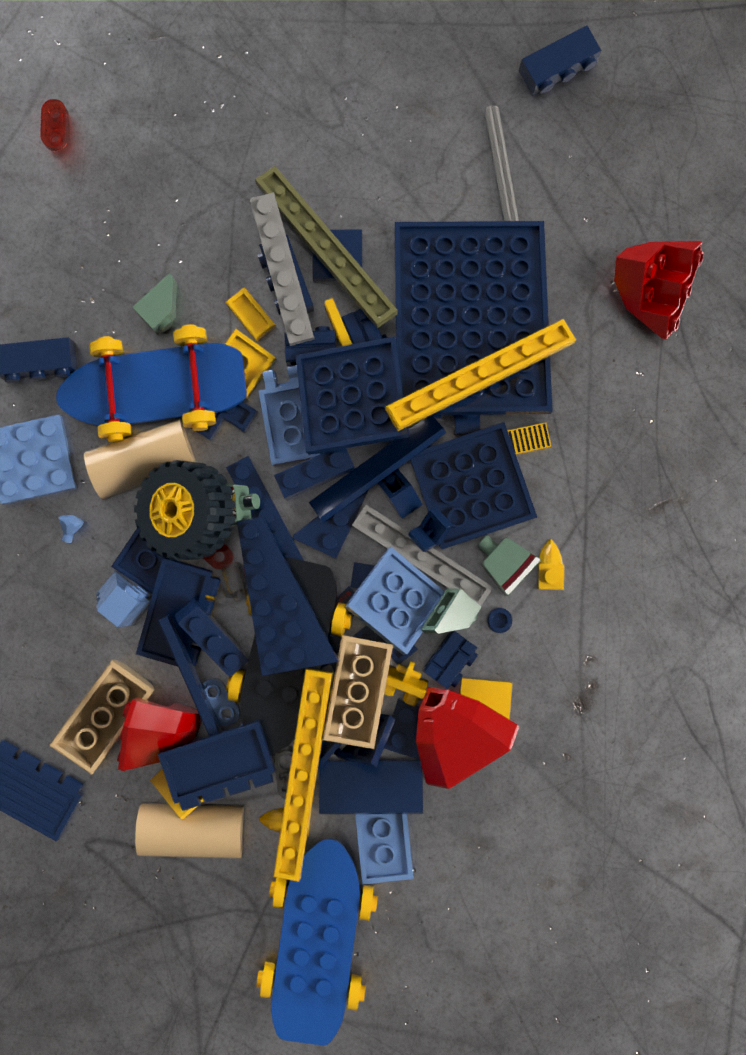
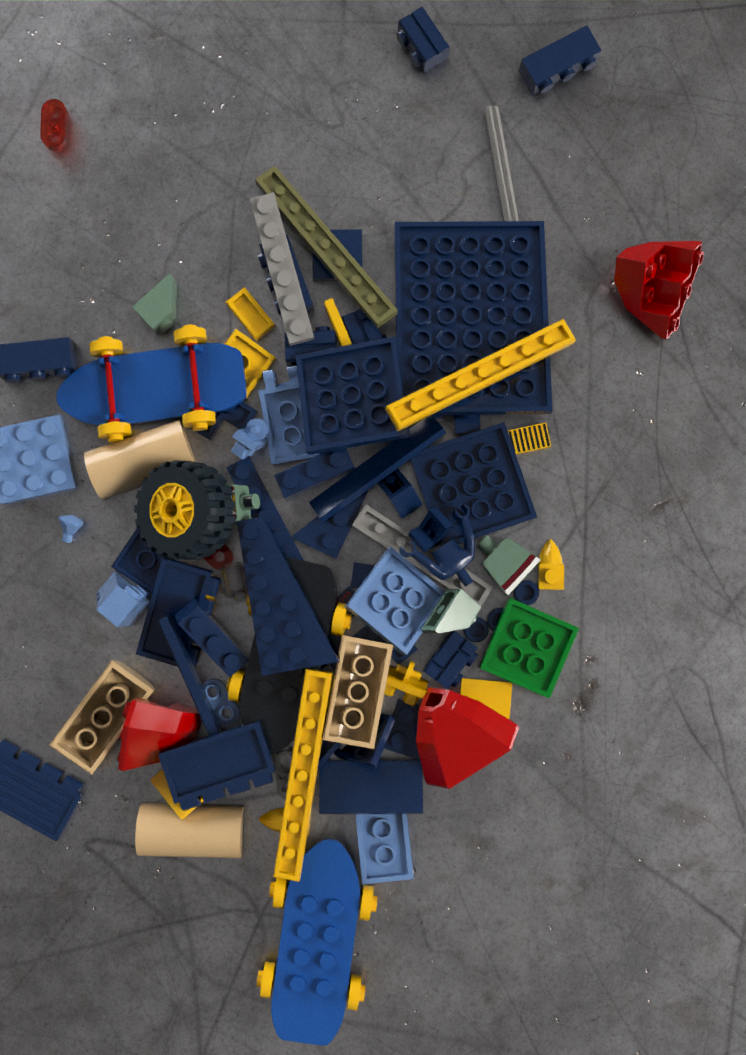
(250, 438): none -> medium blue hips
(422, 40): none -> dark blue brick
(450, 557): none -> dark blue piece
(477, 631): none -> dark blue tile
(526, 592): none -> dark blue tile
(528, 647): none -> green plate

